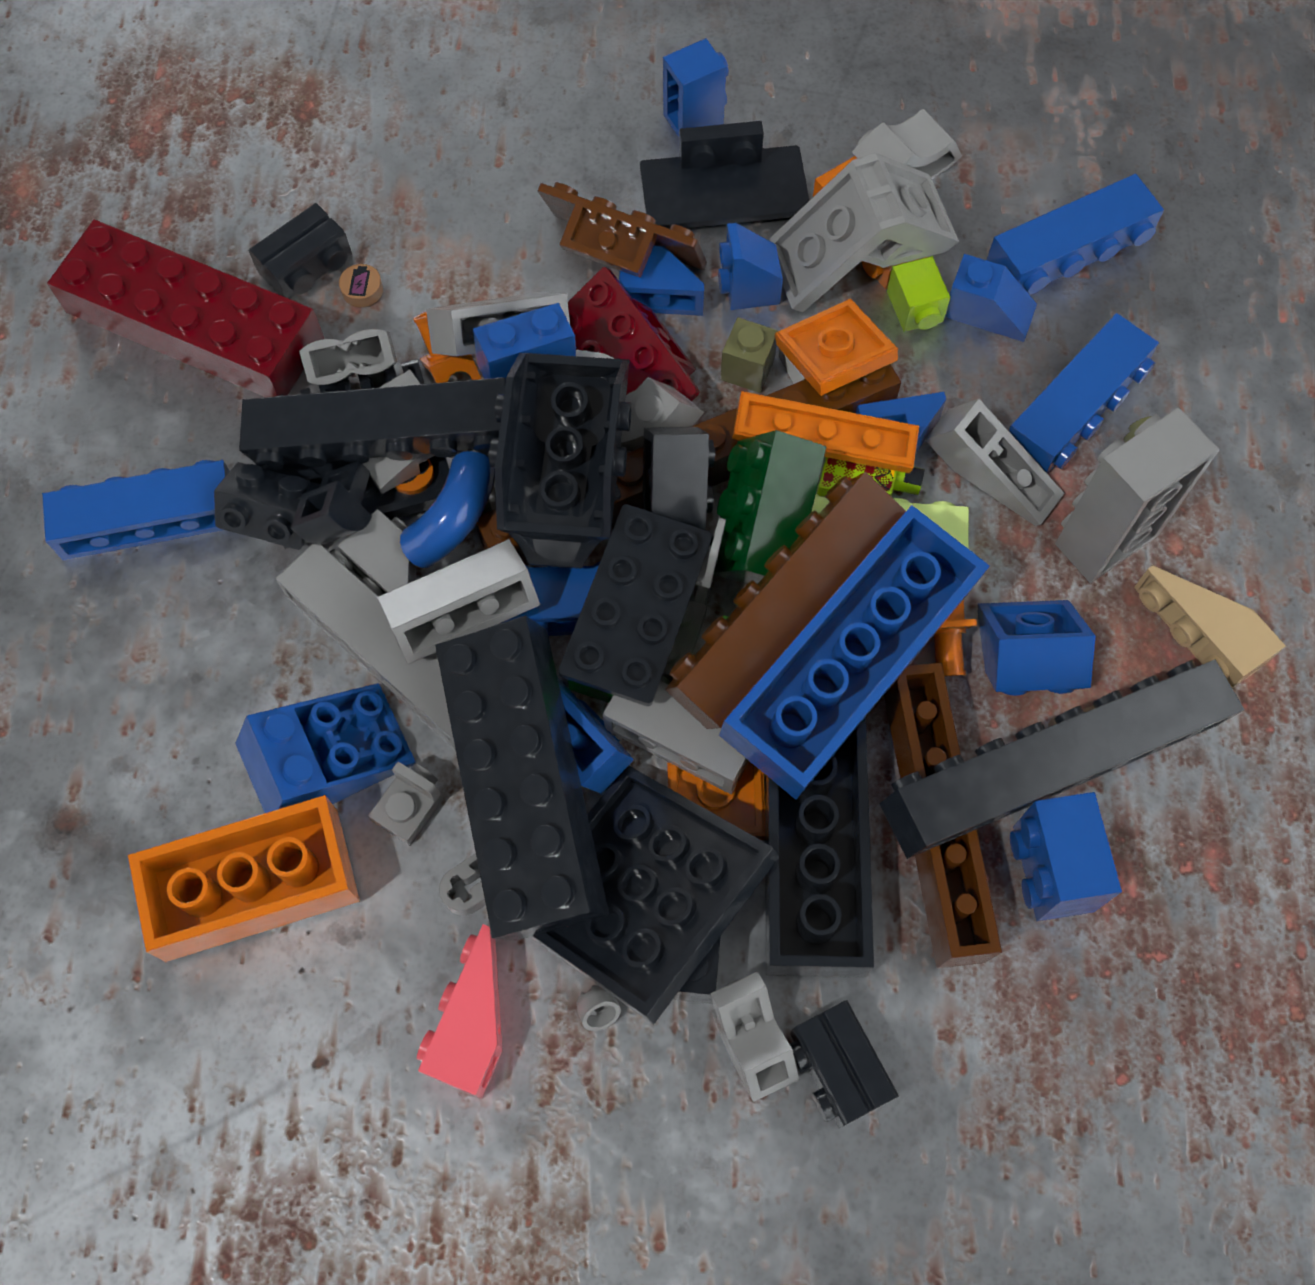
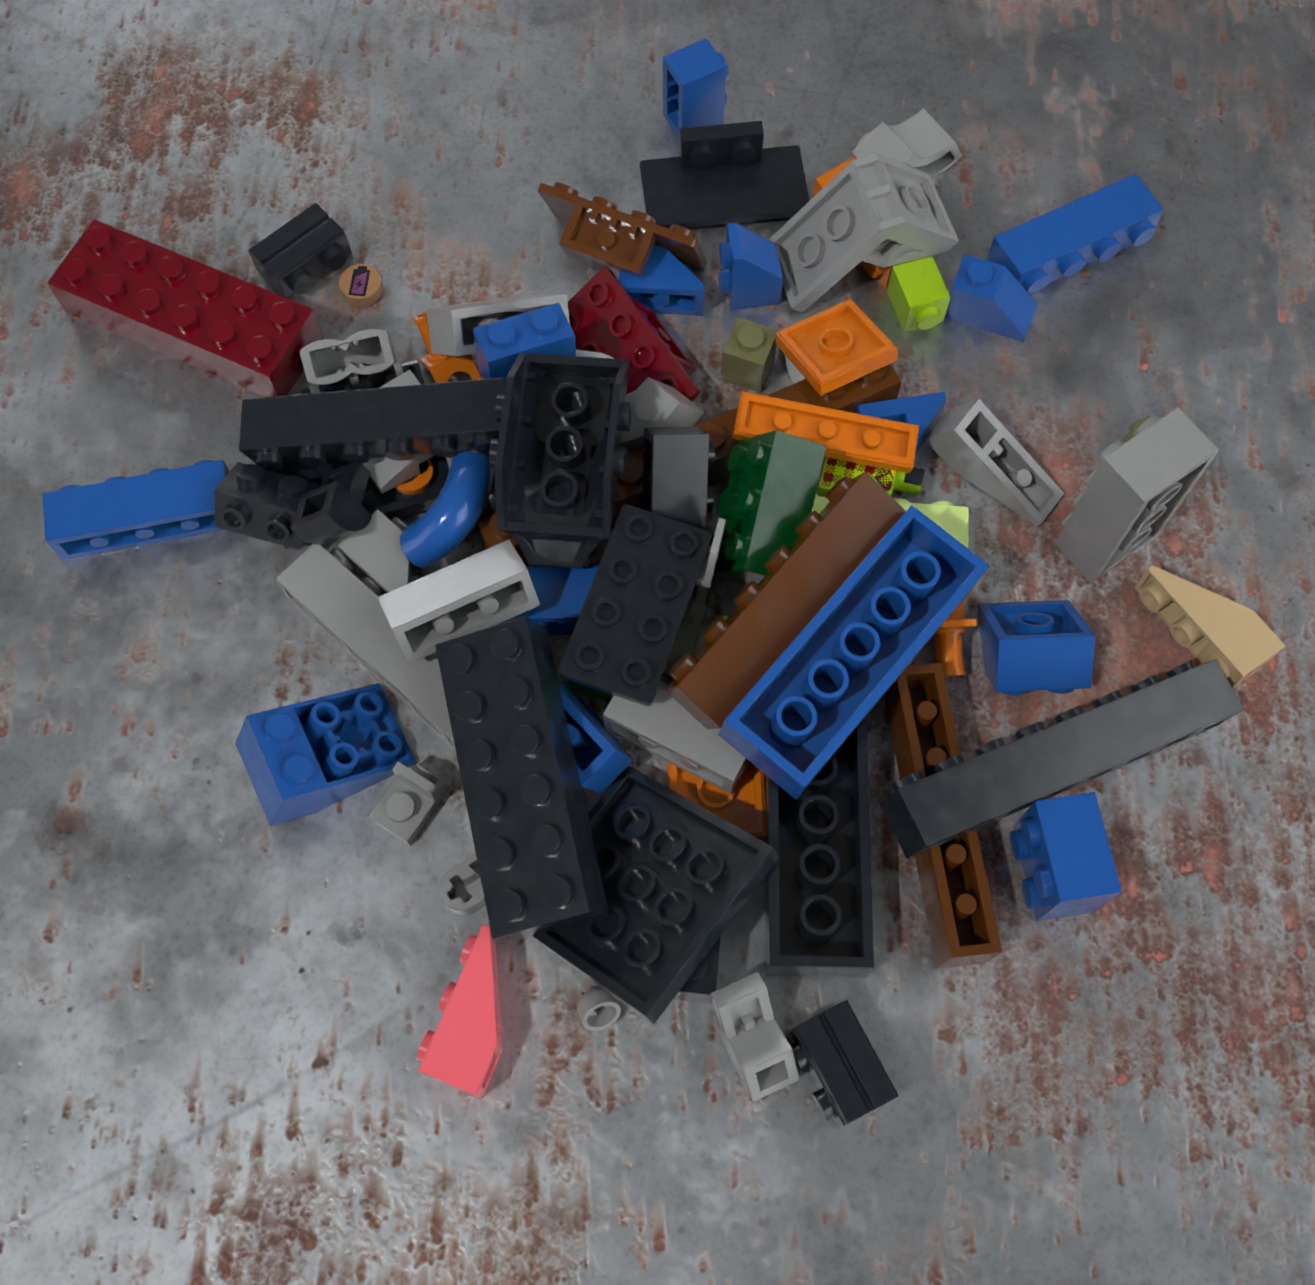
(242, 879): orange brick -> none
(1083, 392): blue brick -> none

